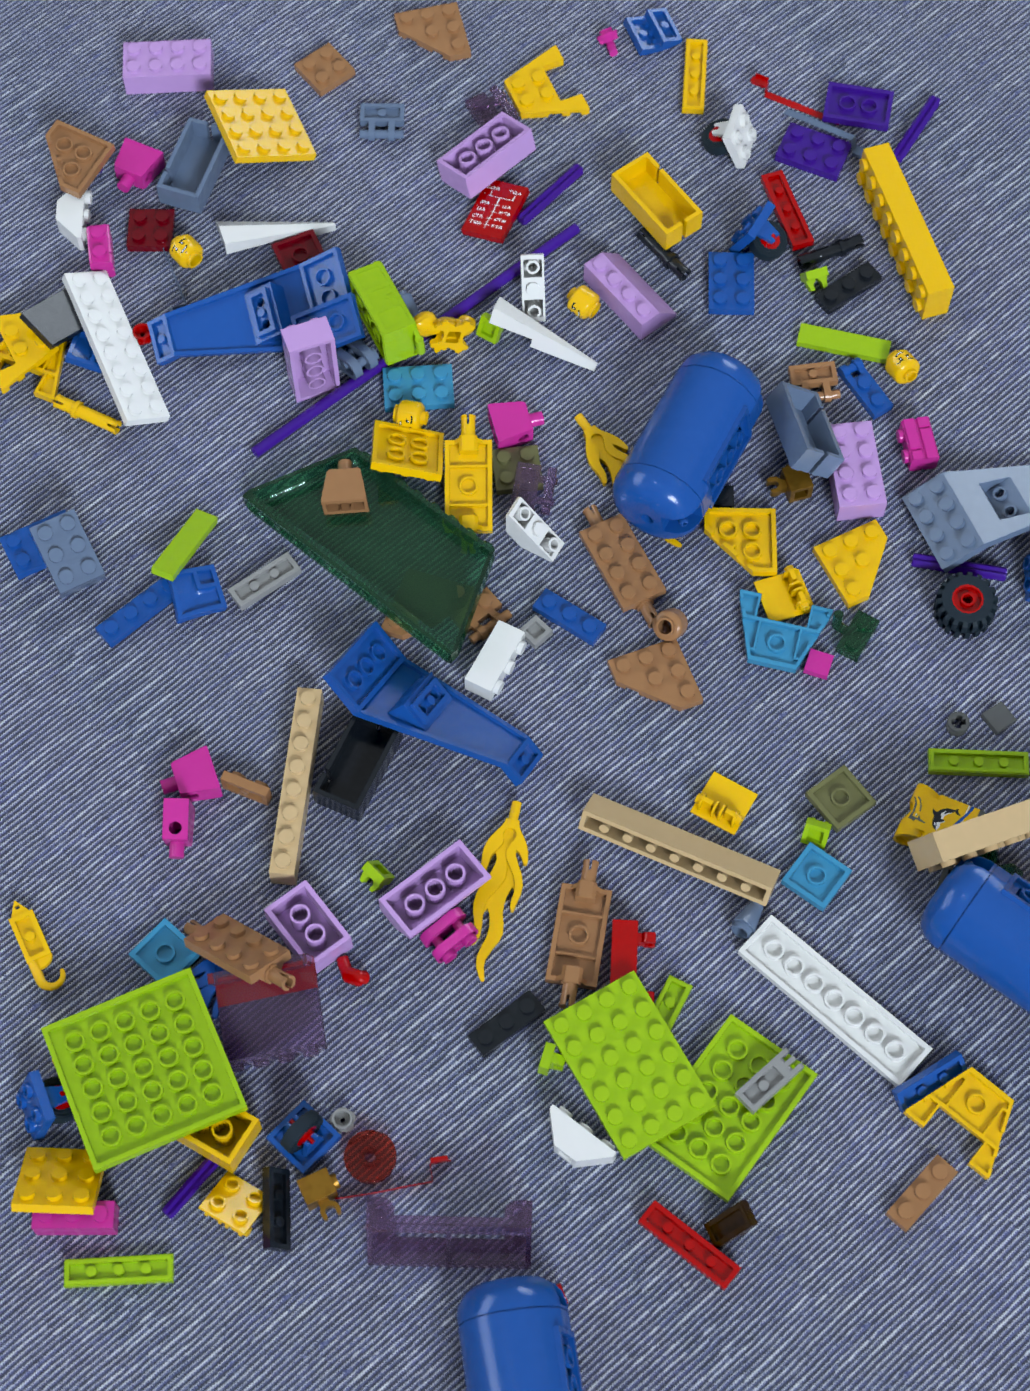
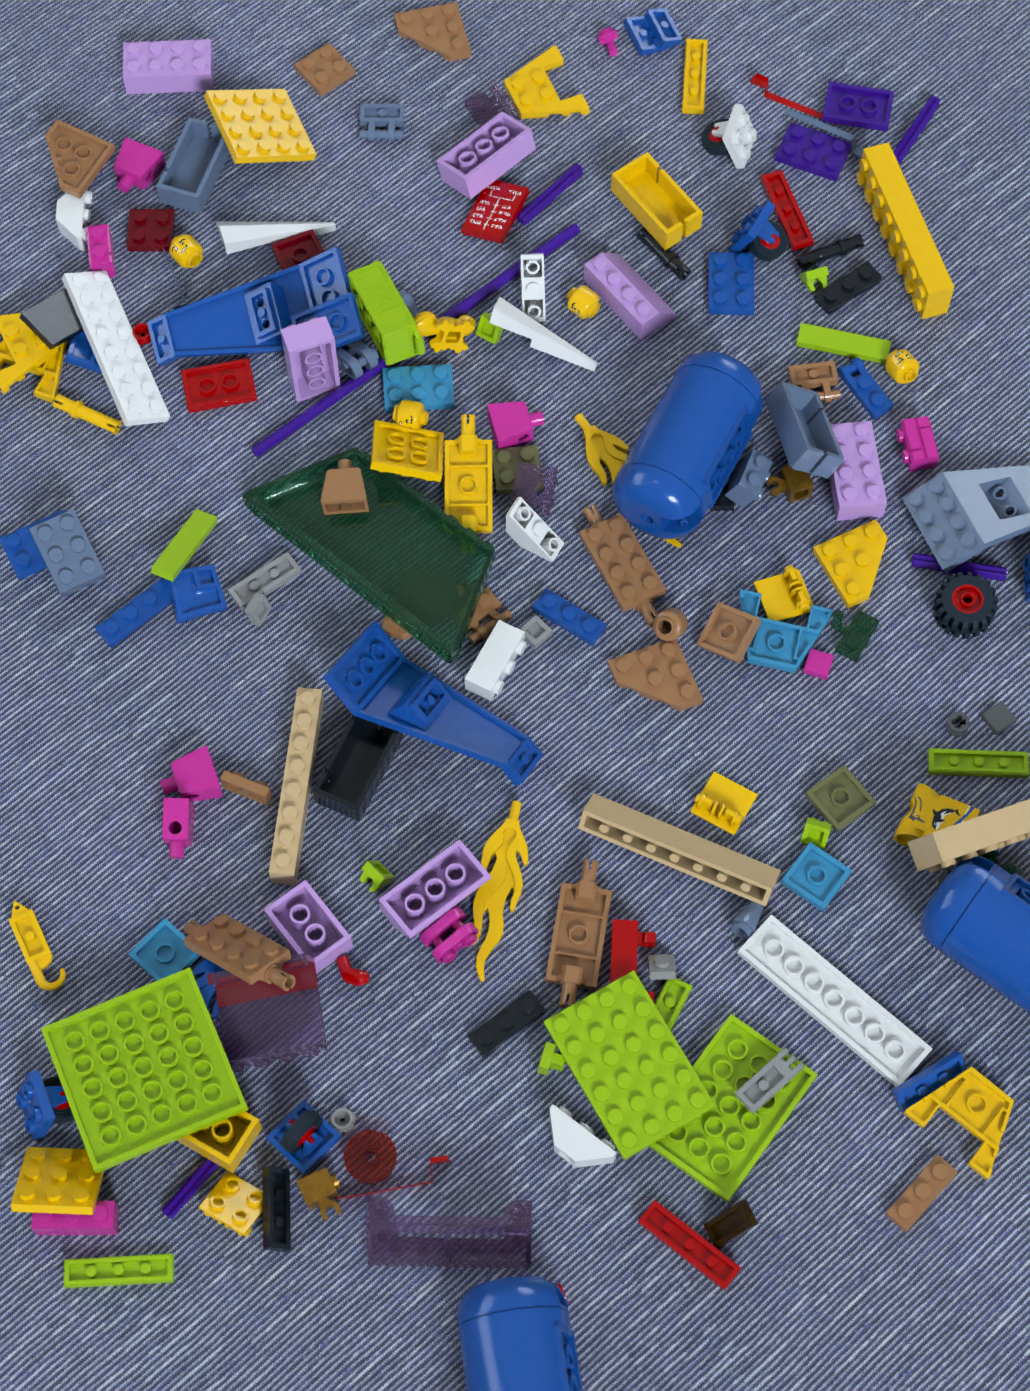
(218, 385): none -> red tile
(258, 609): none -> light grey plate
(661, 966): none -> light grey plate
(728, 632): none -> medium nougat plate
(745, 536): yellow plate -> none
(749, 478): none -> sand blue brick

